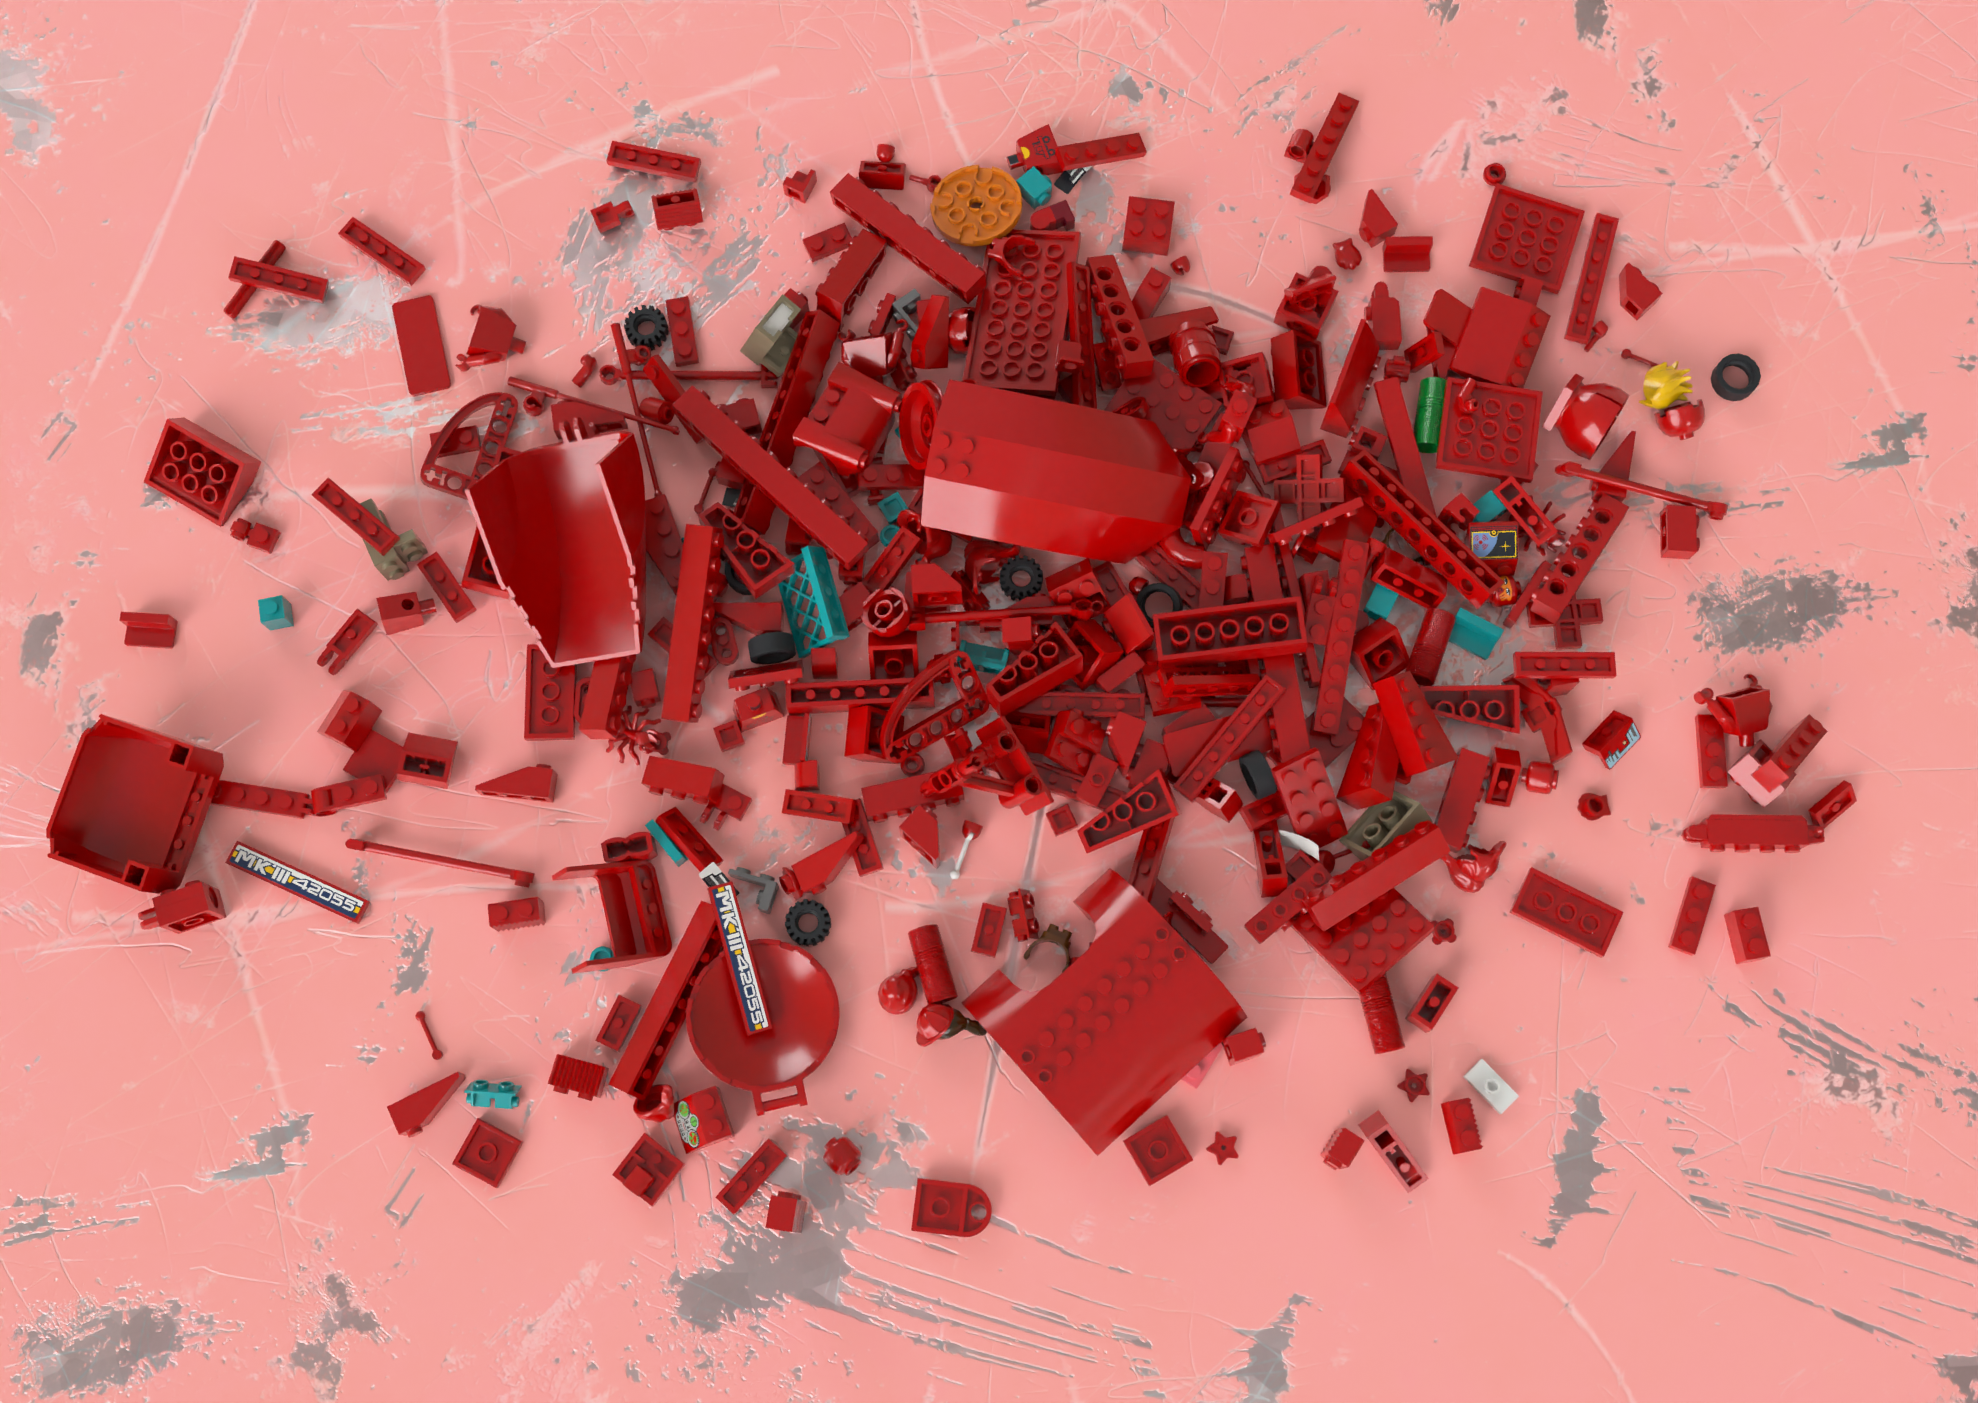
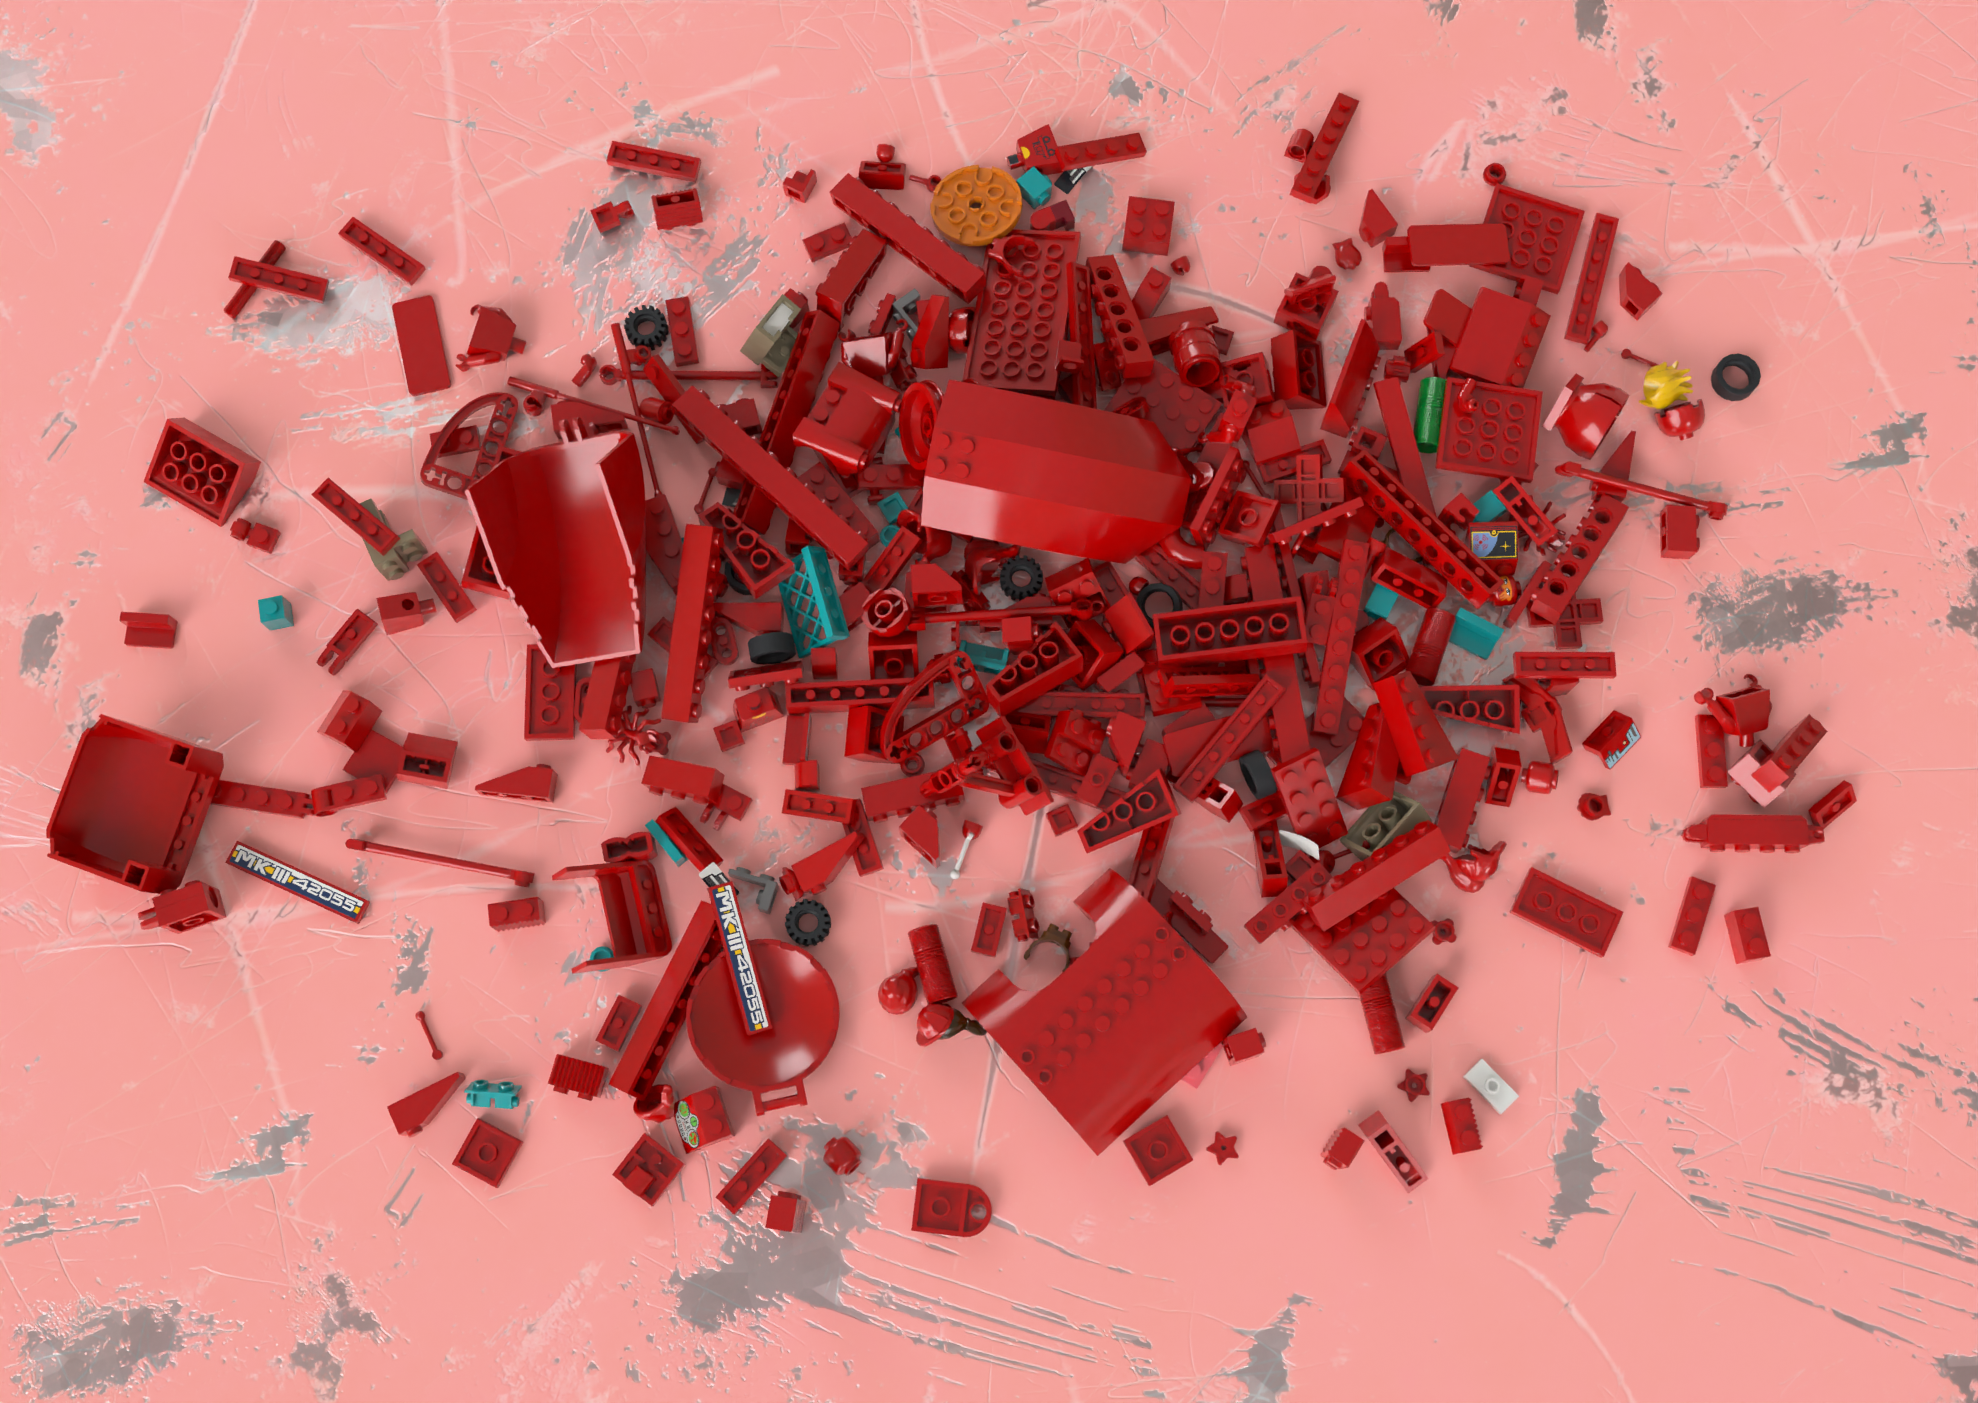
(1458, 244): none -> red piece

